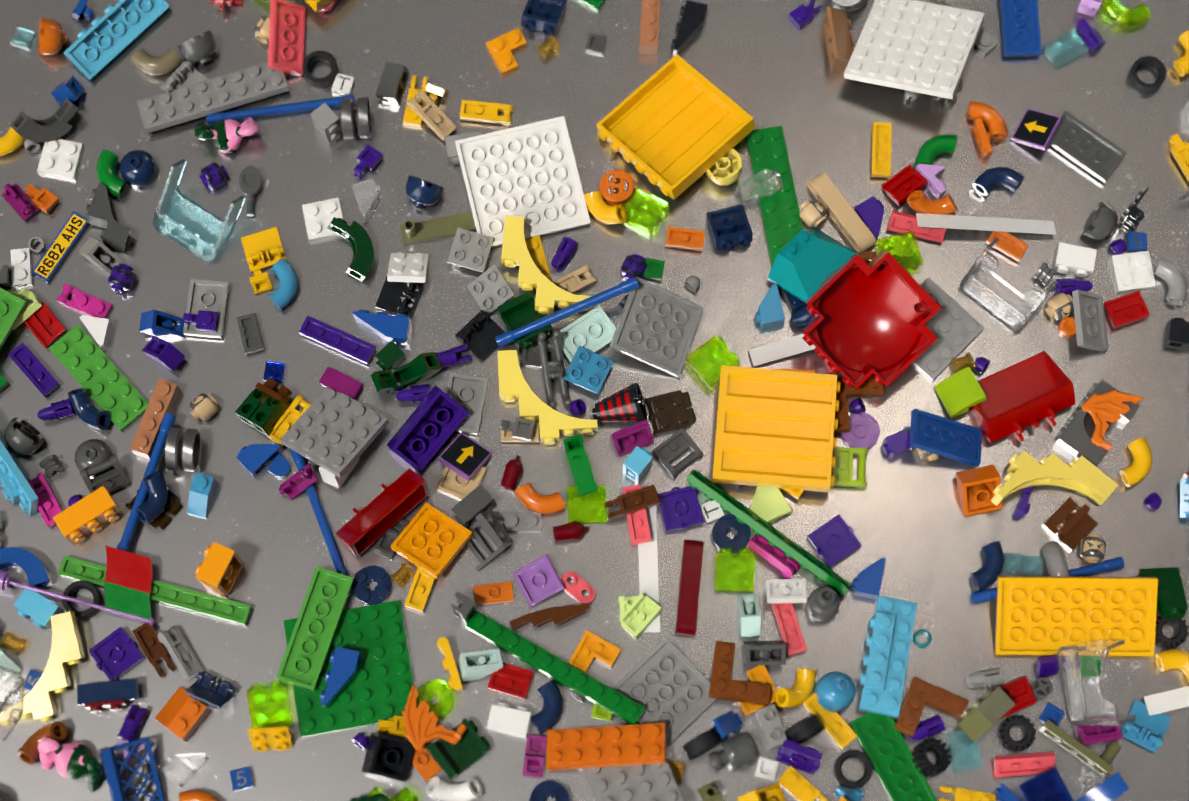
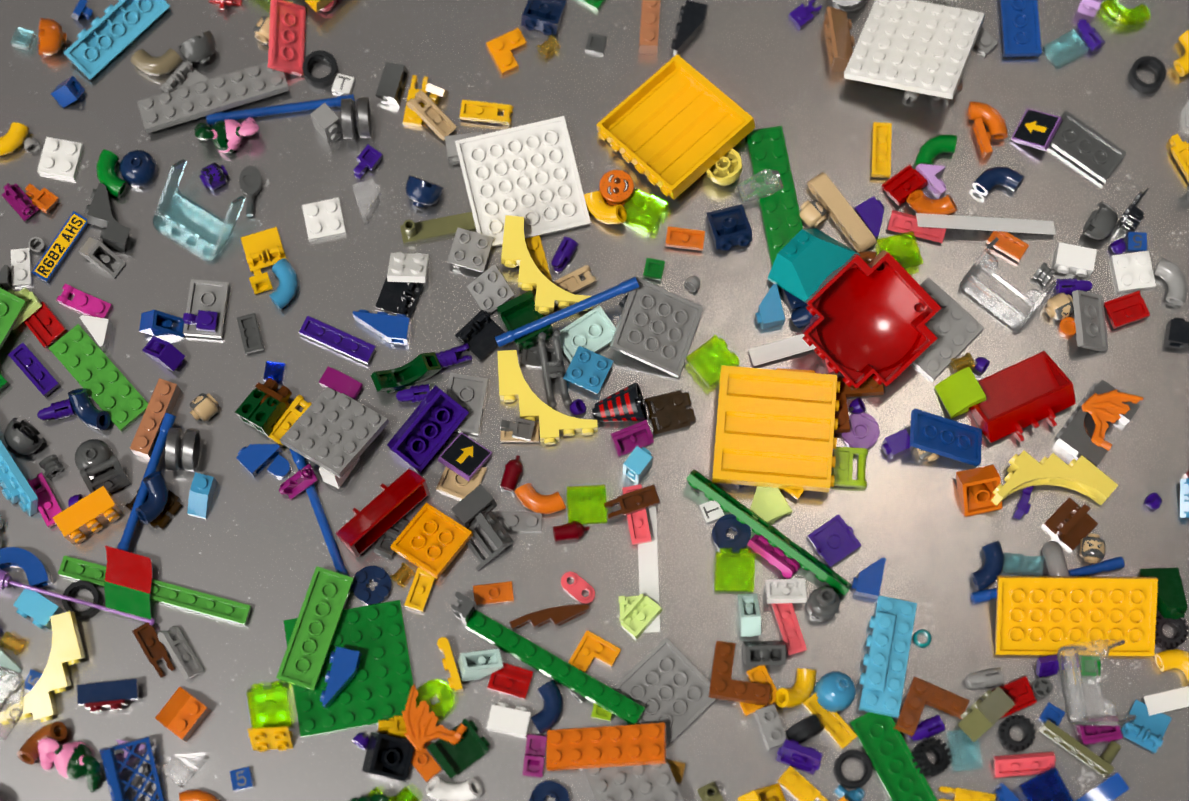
(46, 129): dark grey arch -> none
(116, 654): dark purple plate -> none
(121, 278): dark purple head -> none
(132, 723): dark purple hinge -> none
(205, 690): dark blue hinge -> none
(219, 569): light orange brick -> none
(360, 244): dark green arch -> none
(389, 357): dark green brick -> none
(539, 580): medium lavender tile -> none
(580, 464): green slope -> none
(633, 266): dark purple head -> none
(673, 448): dark grey plate -> none
(680, 508): dark purple plate -> none
(689, 587): dark red beam -> none
(702, 743): black tyre -> none
(727, 724): blue slope -> none
(737, 751): dark grey piece -> none
(766, 768): white tile -> none
(1141, 462): yellow cylinder -> none

